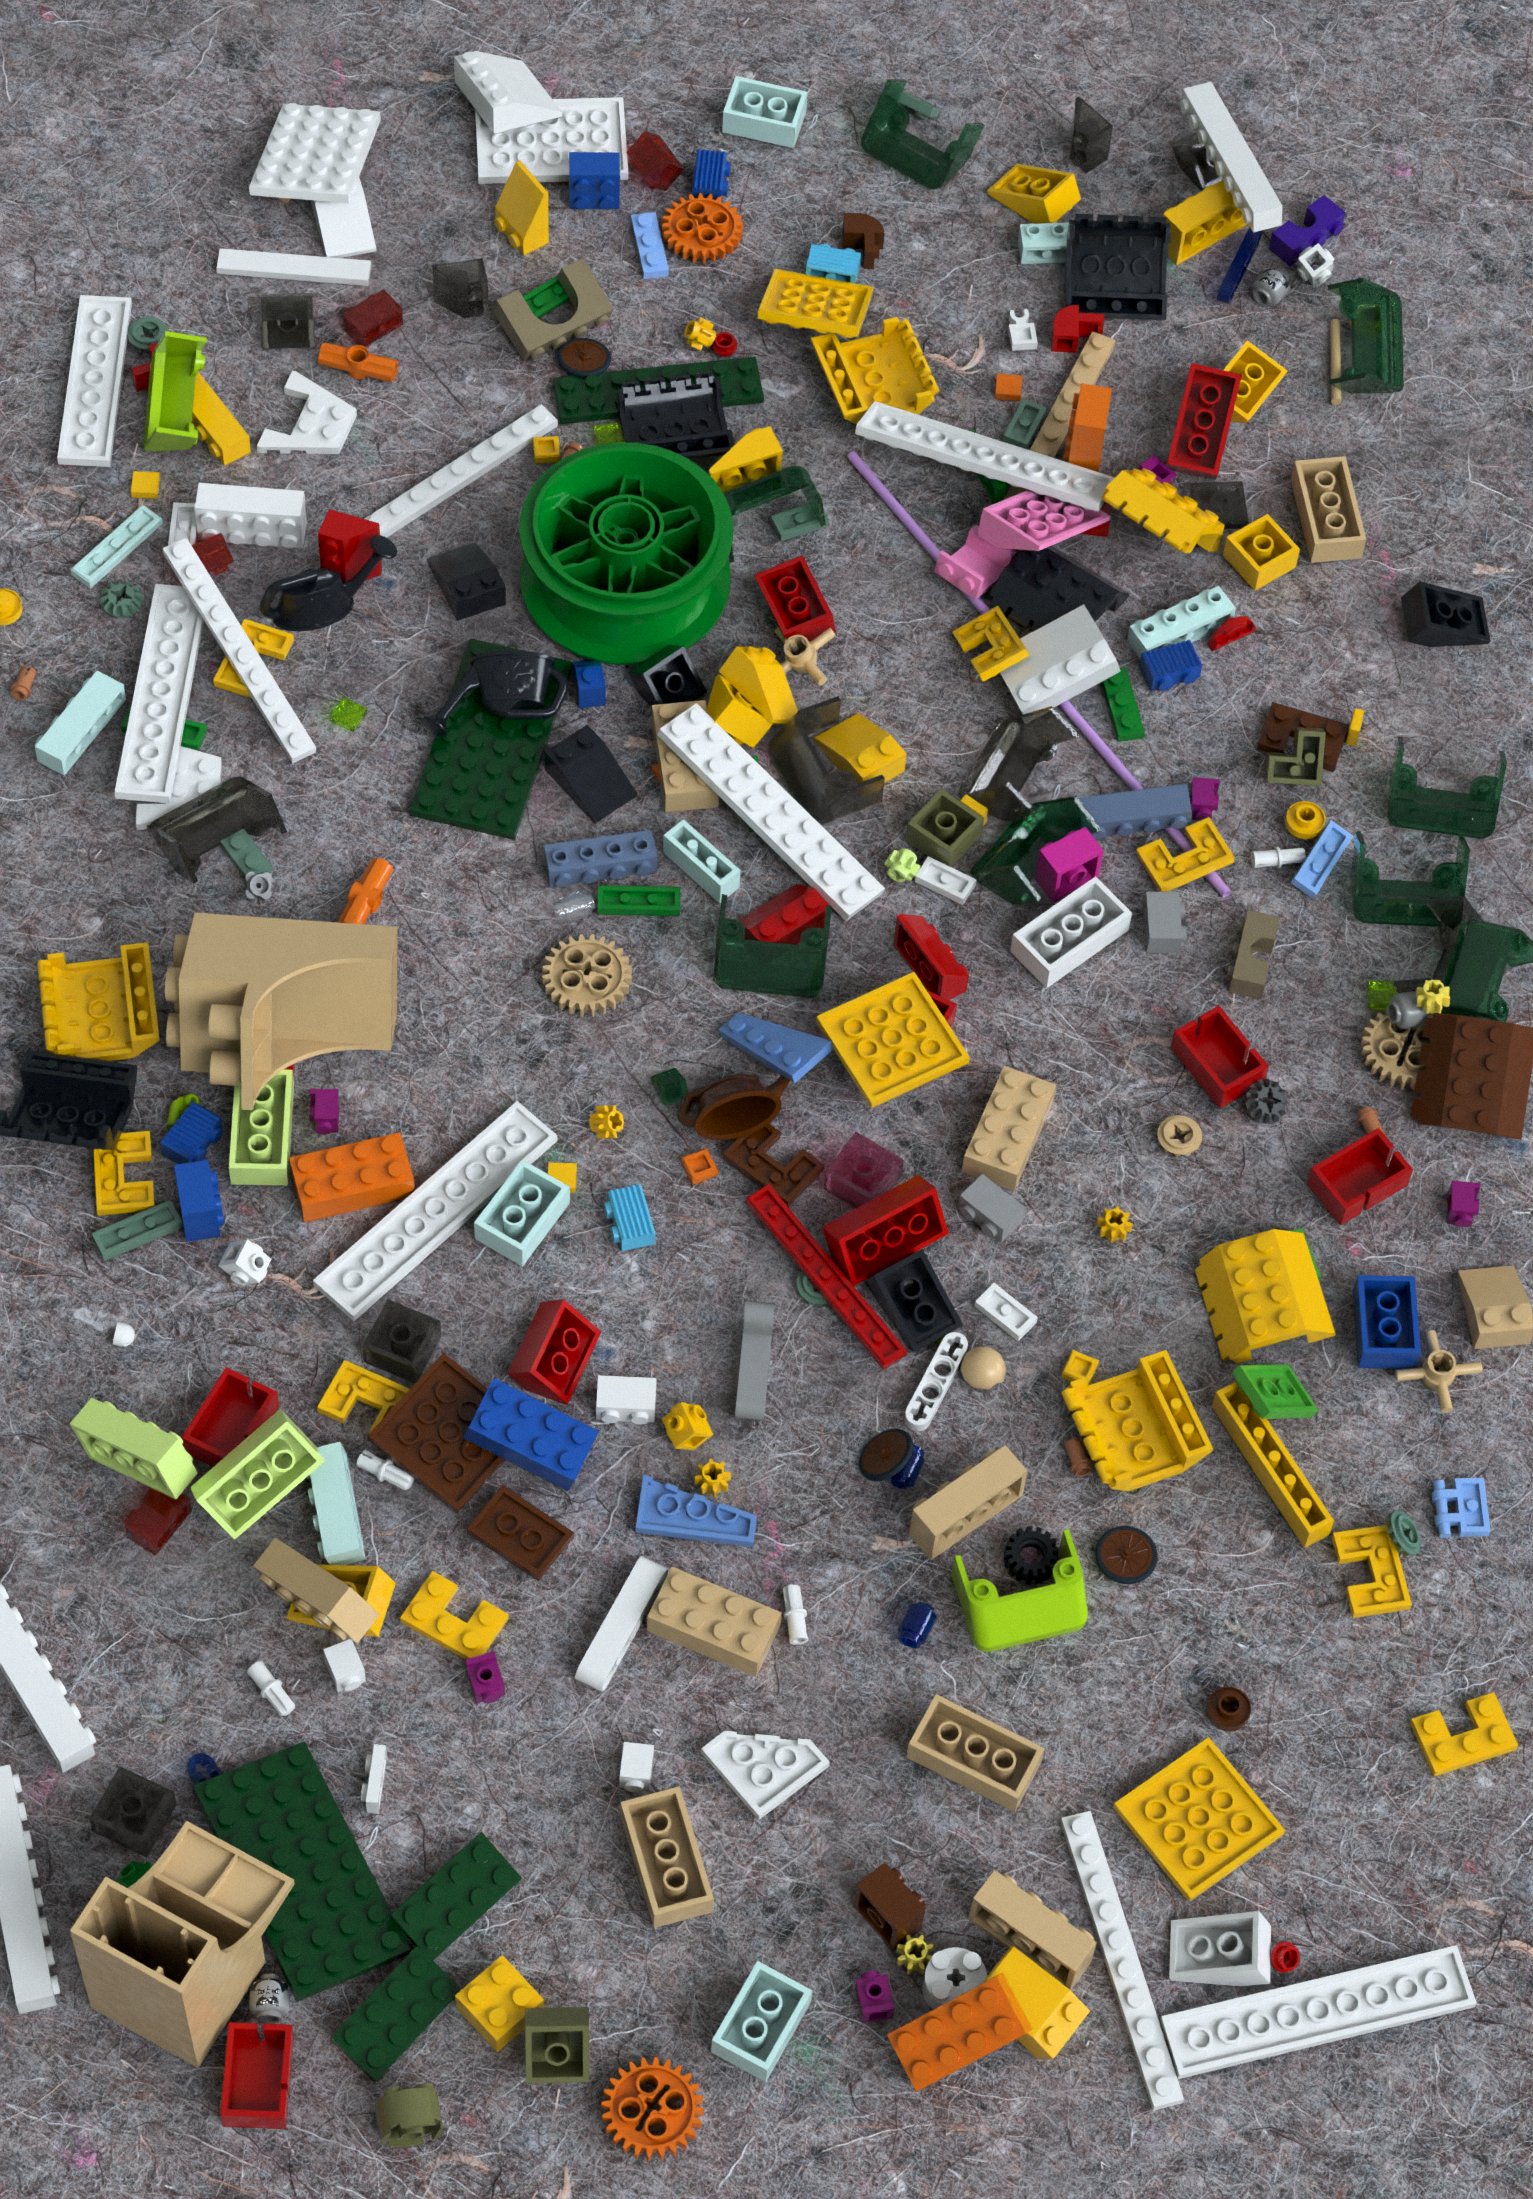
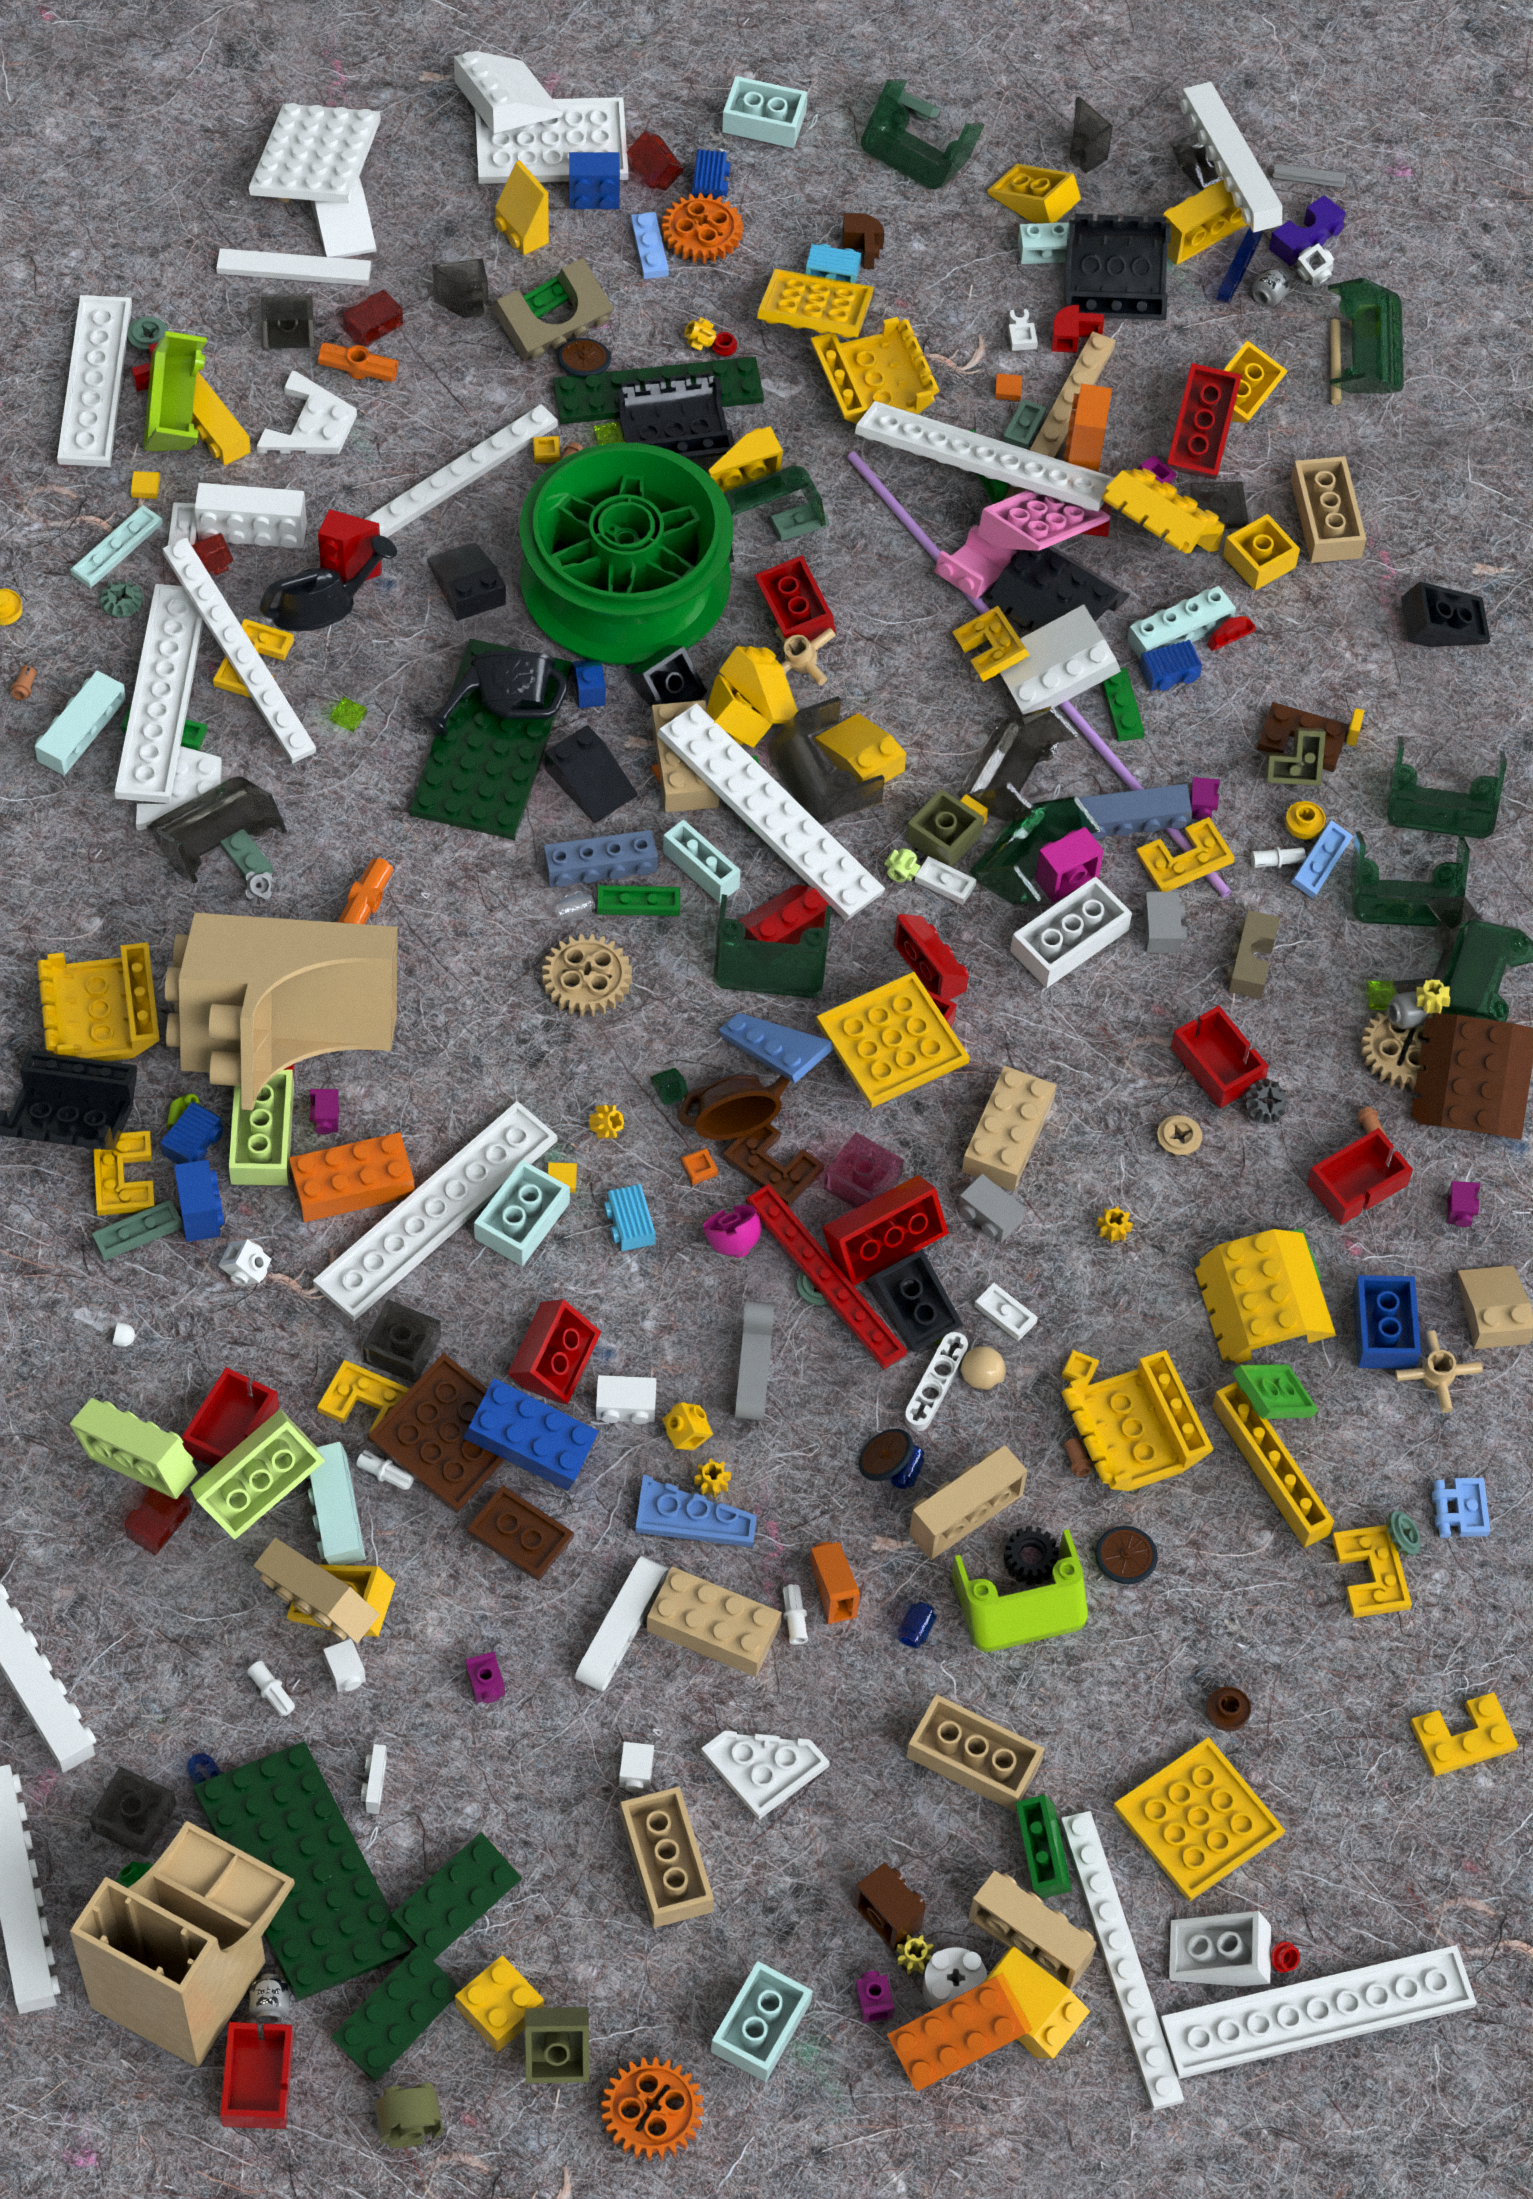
(428, 1617): yellow plate -> none
(733, 1232): none -> dark pink cylinder
(834, 1582): none -> orange slope
(1043, 1846): none -> green brick
(1309, 175): none -> light grey axle

